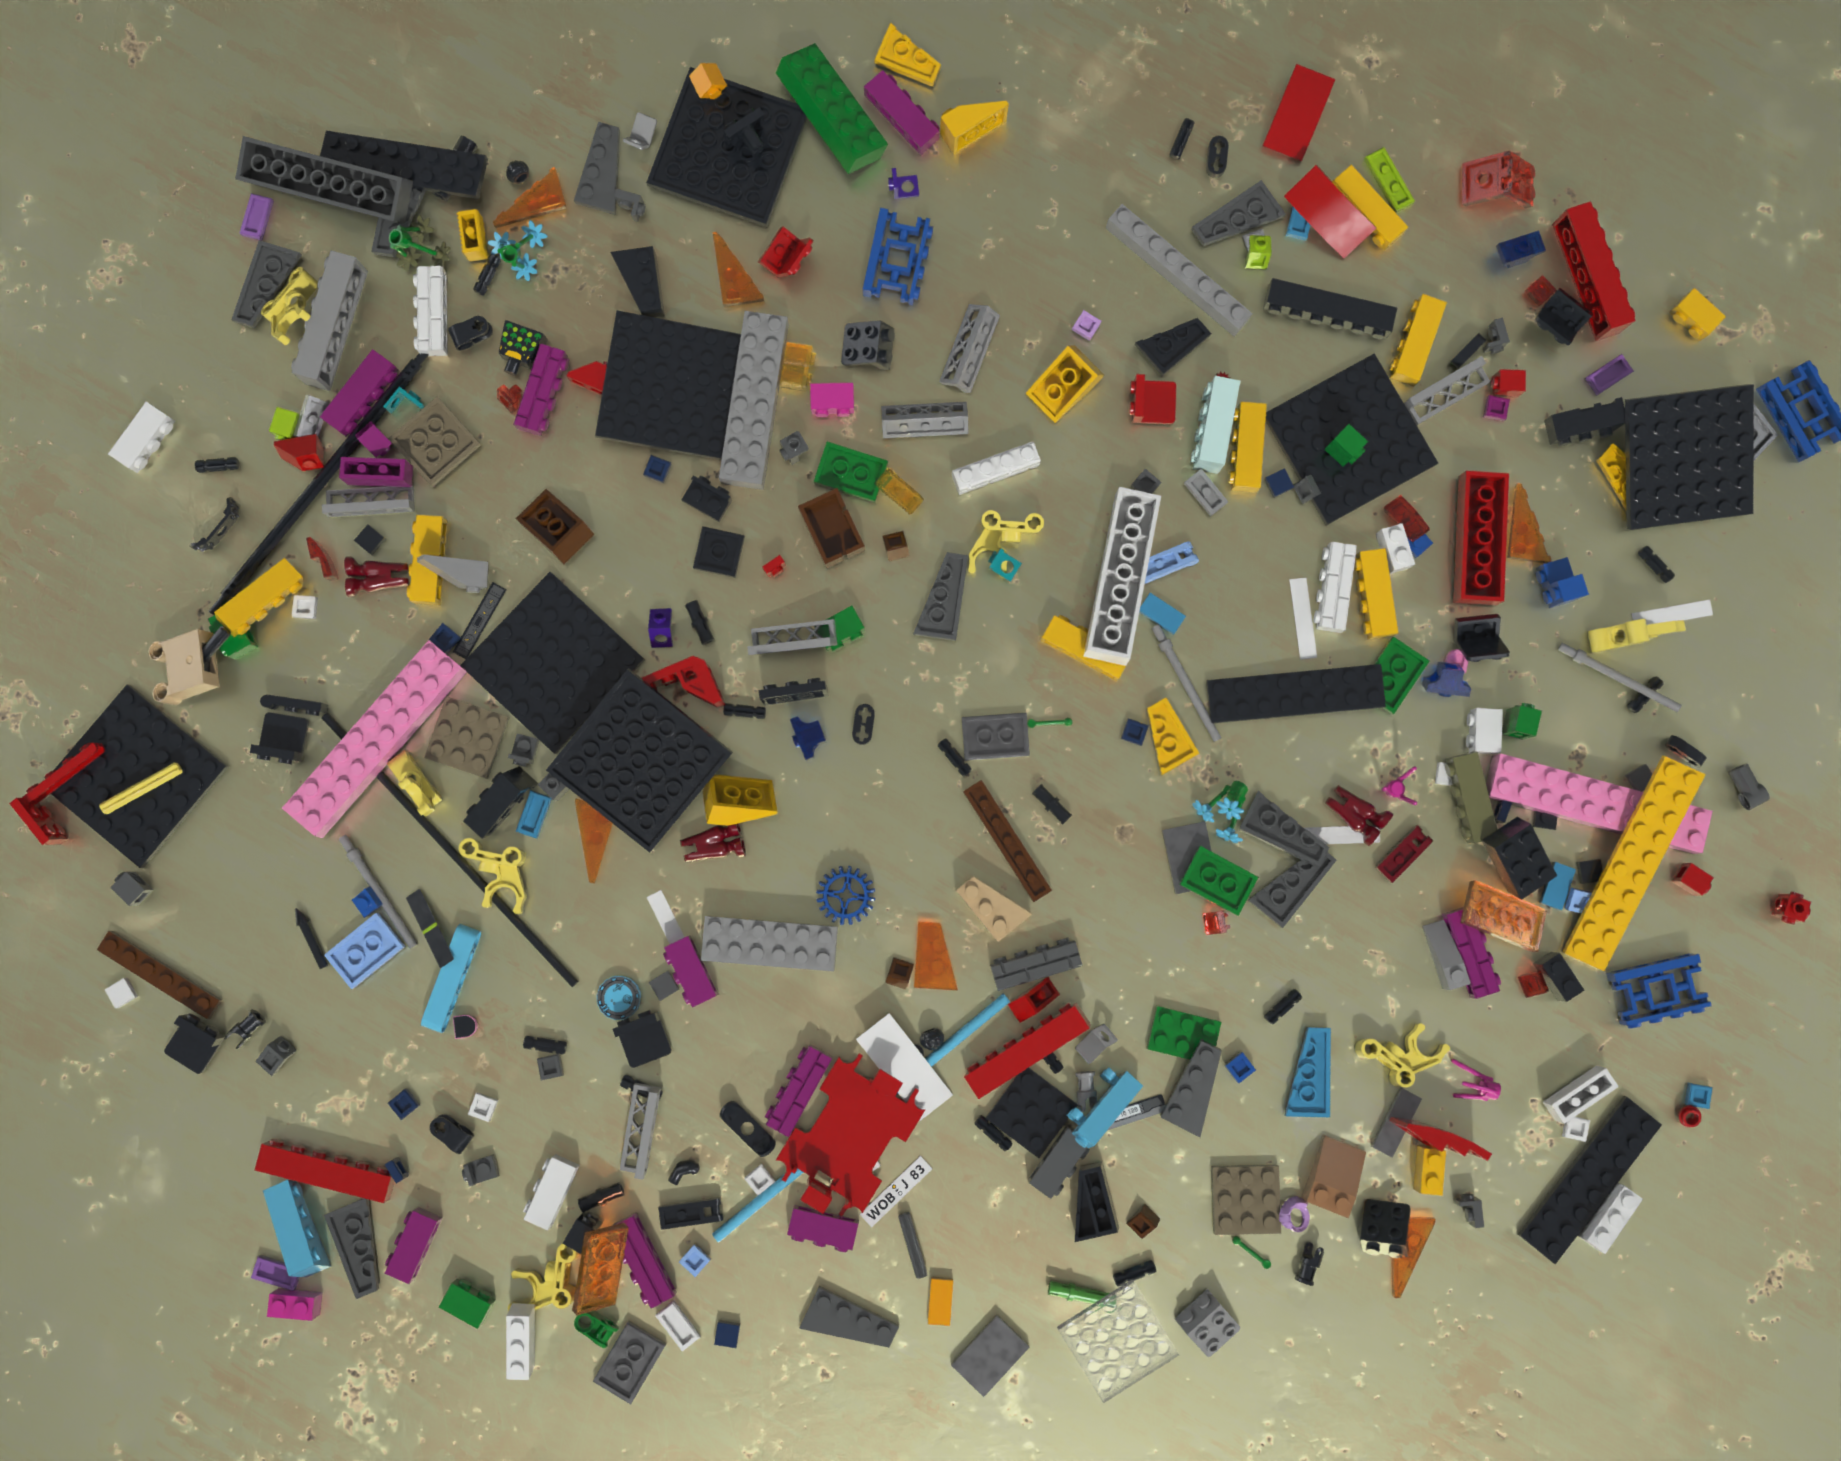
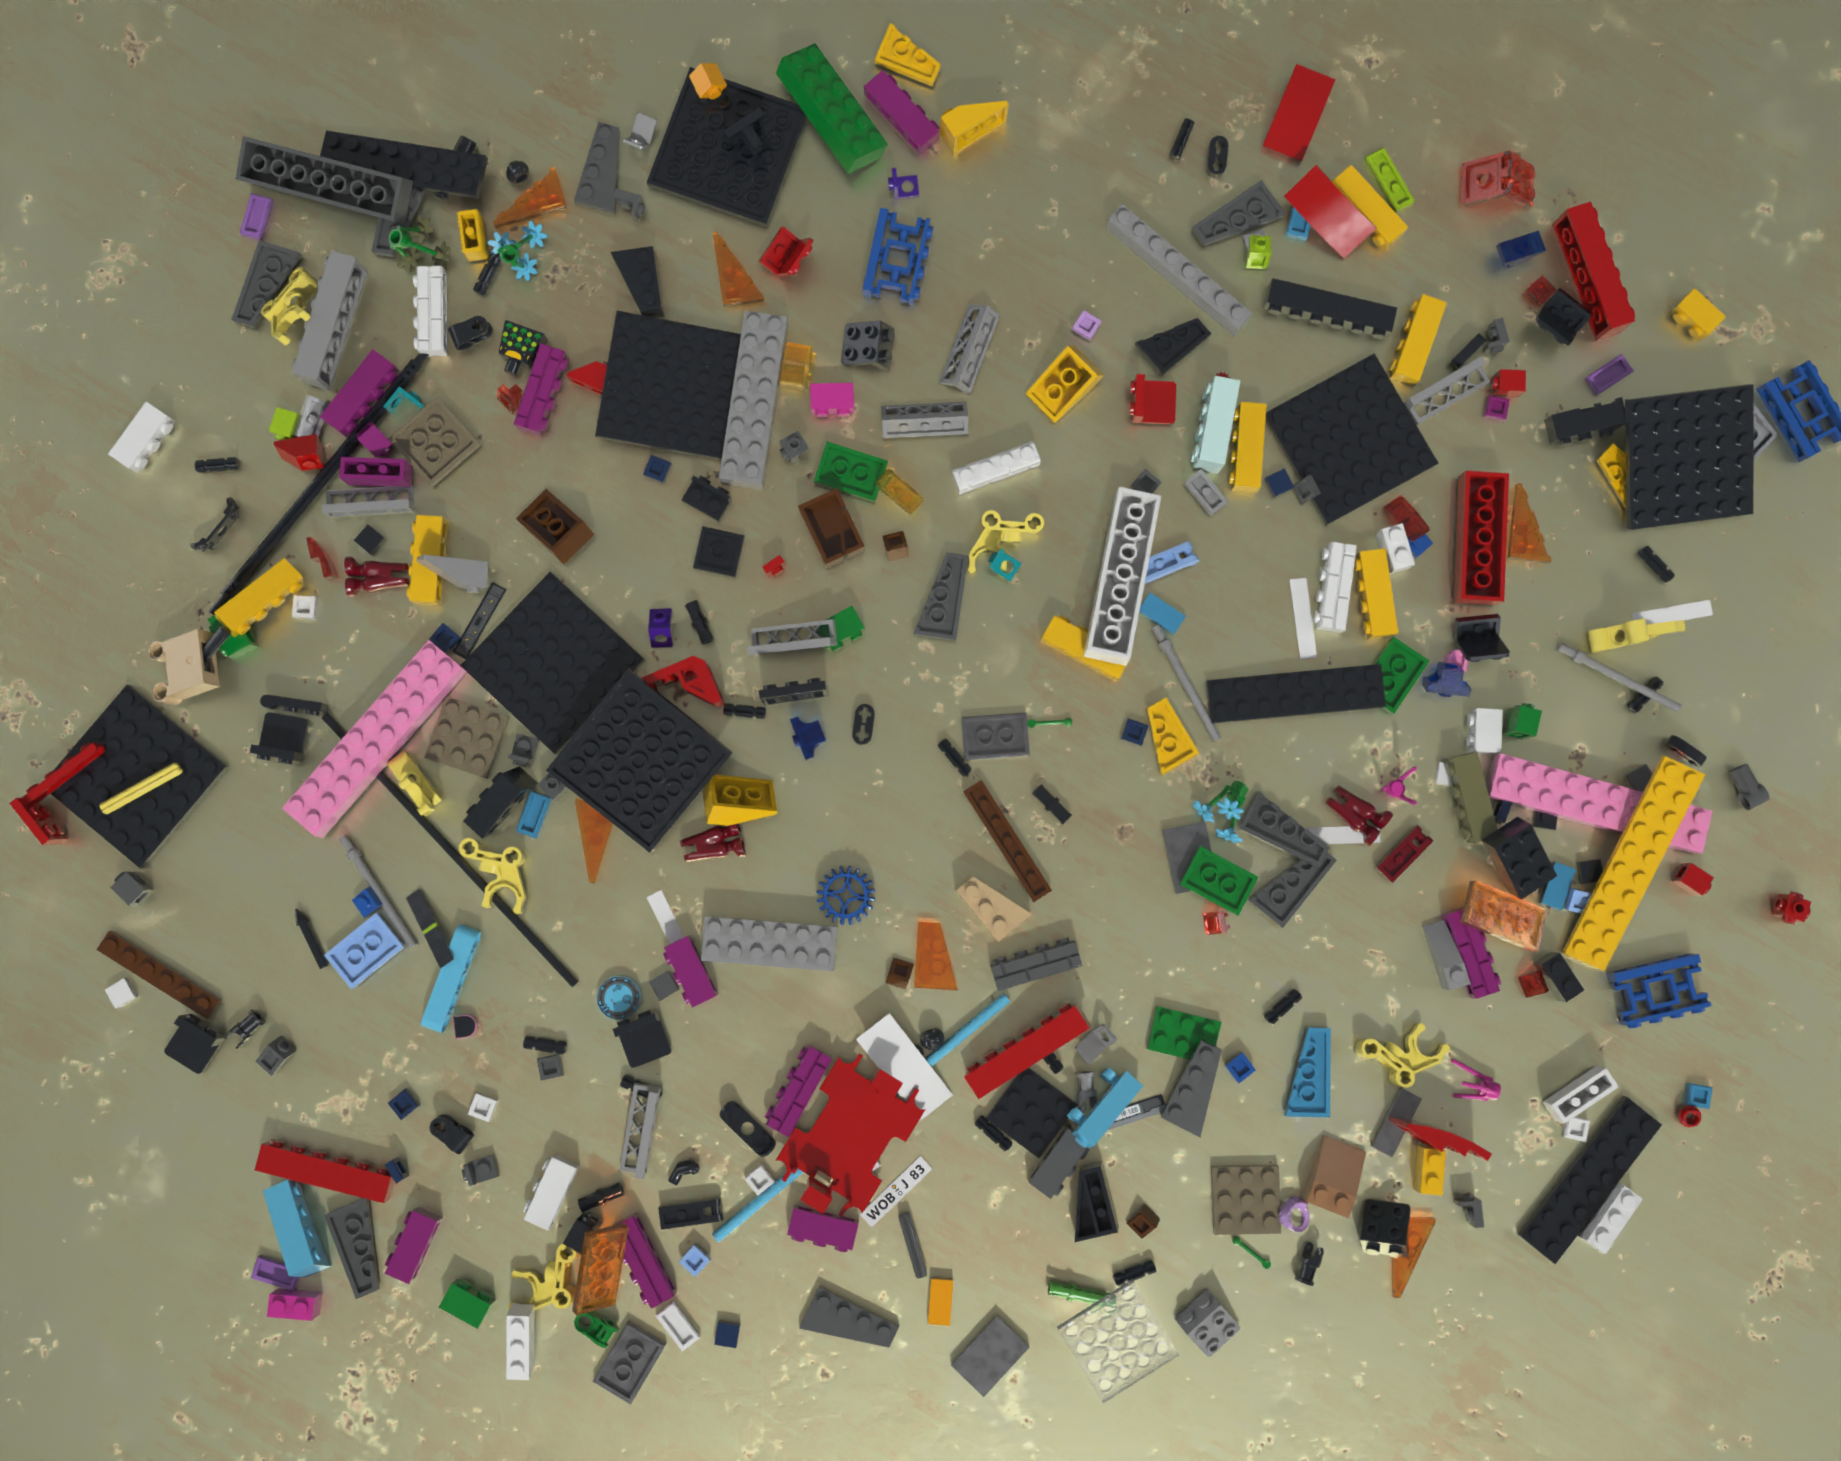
(1034, 999): red slope -> none
(1347, 446): green brick -> none
(1559, 583): blue brick -> none

